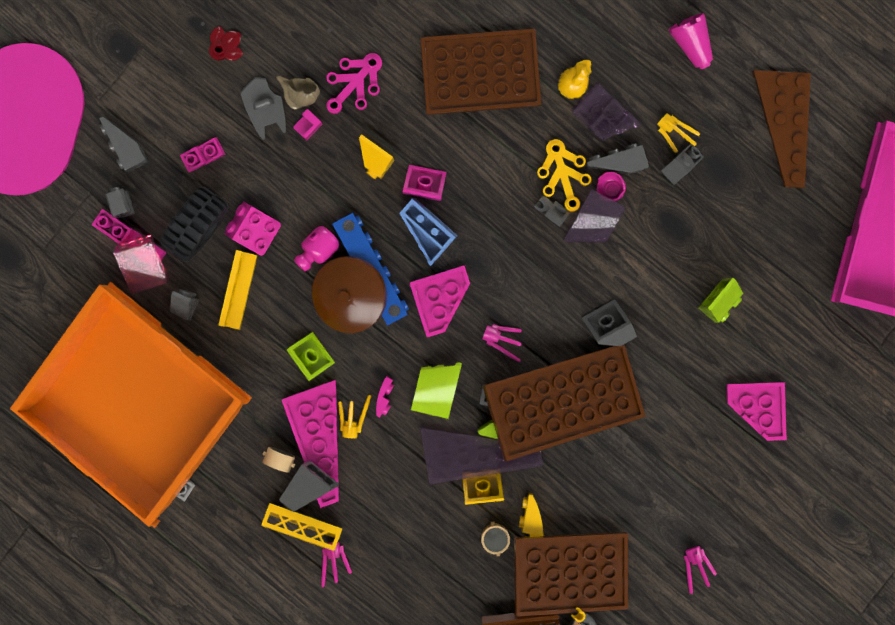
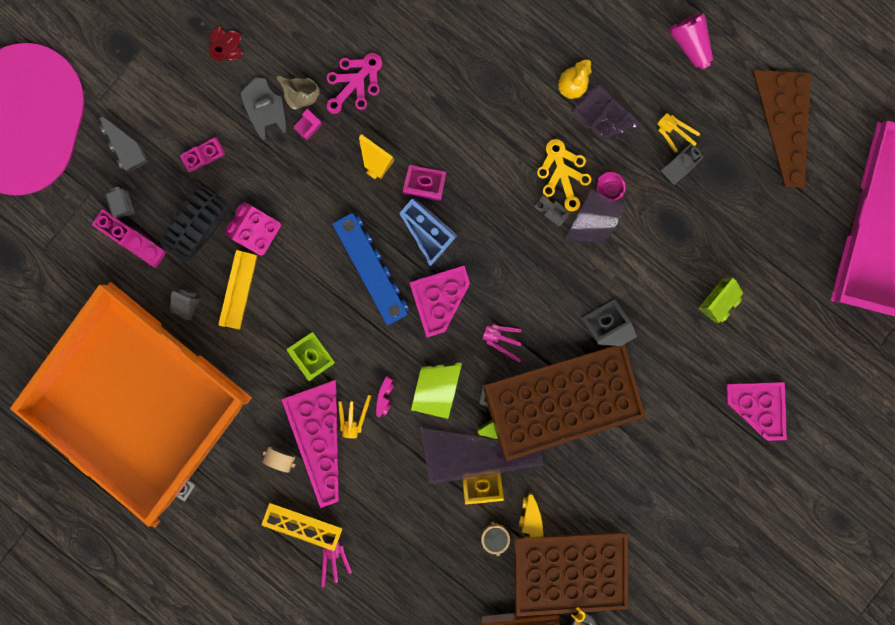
(140, 264): clear pink panel -> none
(306, 486): dark grey slope -> none
(317, 247): dark pink piece -> none
(349, 294): reddish brown dish -> none
(481, 71): reddish brown plate -> none
(625, 162): dark grey slope -> none
(695, 556): dark pink plant -> none

